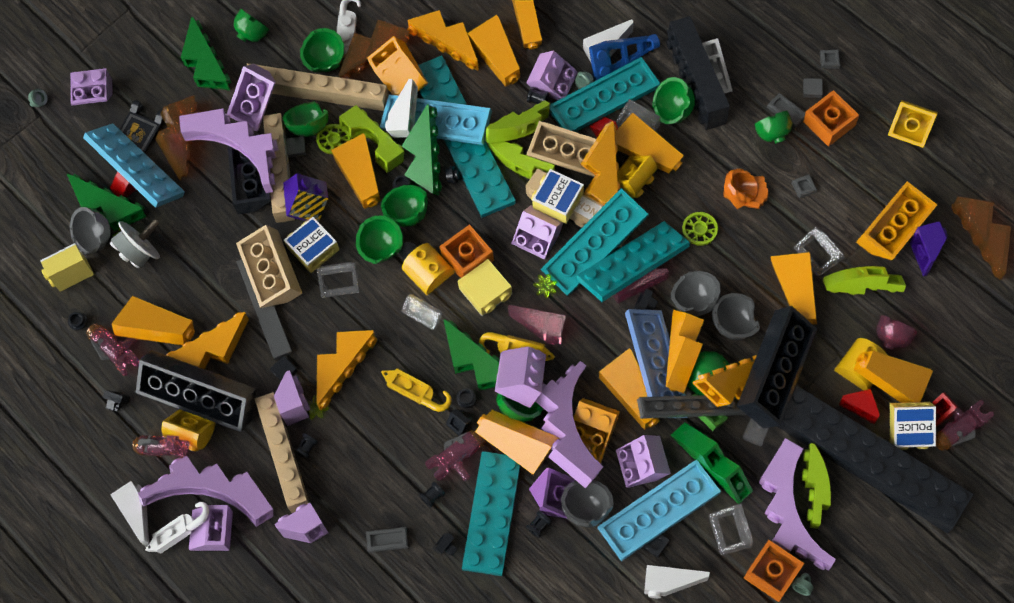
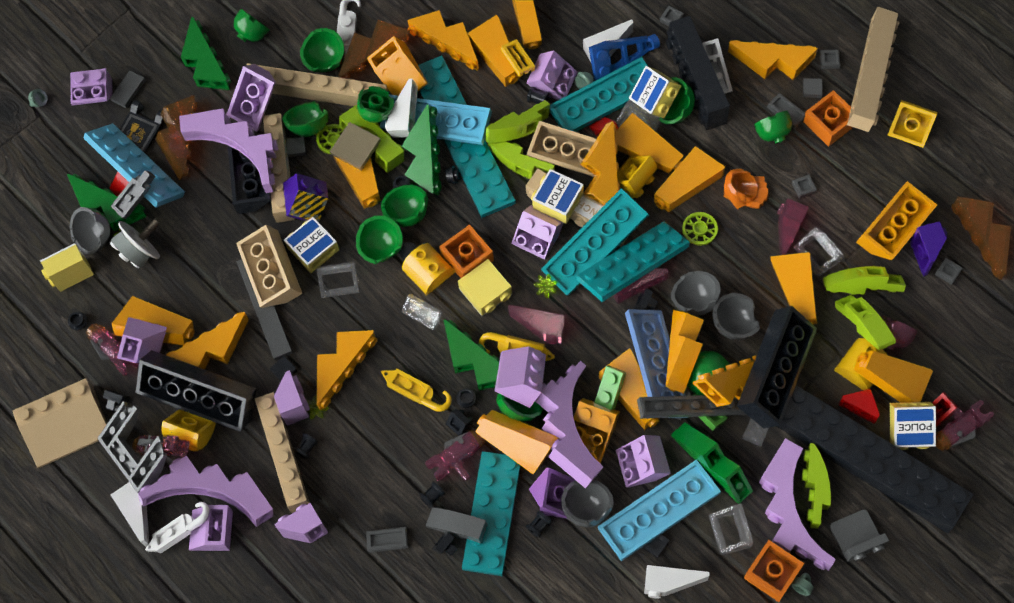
(61, 422): none -> tan slope
(114, 438): none -> dark grey wedge
(127, 89): none -> dark grey tile
(133, 194): none -> hinge
(139, 339): none -> lavender slope
(355, 146): none -> dark tan tile
(374, 104): none -> green cylinder
(457, 524): none -> dark grey slope
(508, 47): none -> yellow tile
(610, 387): none -> plate
(655, 92): none -> piece
(670, 14): none -> dark grey tile
(688, 179): none -> light orange slope
(765, 57): none -> light orange slope
(789, 222): none -> clear pink slope
(858, 536): none -> dark grey bracket
(867, 321): none -> lime slope
(873, 69): none -> tan brick
(948, 271): none -> dark grey tile

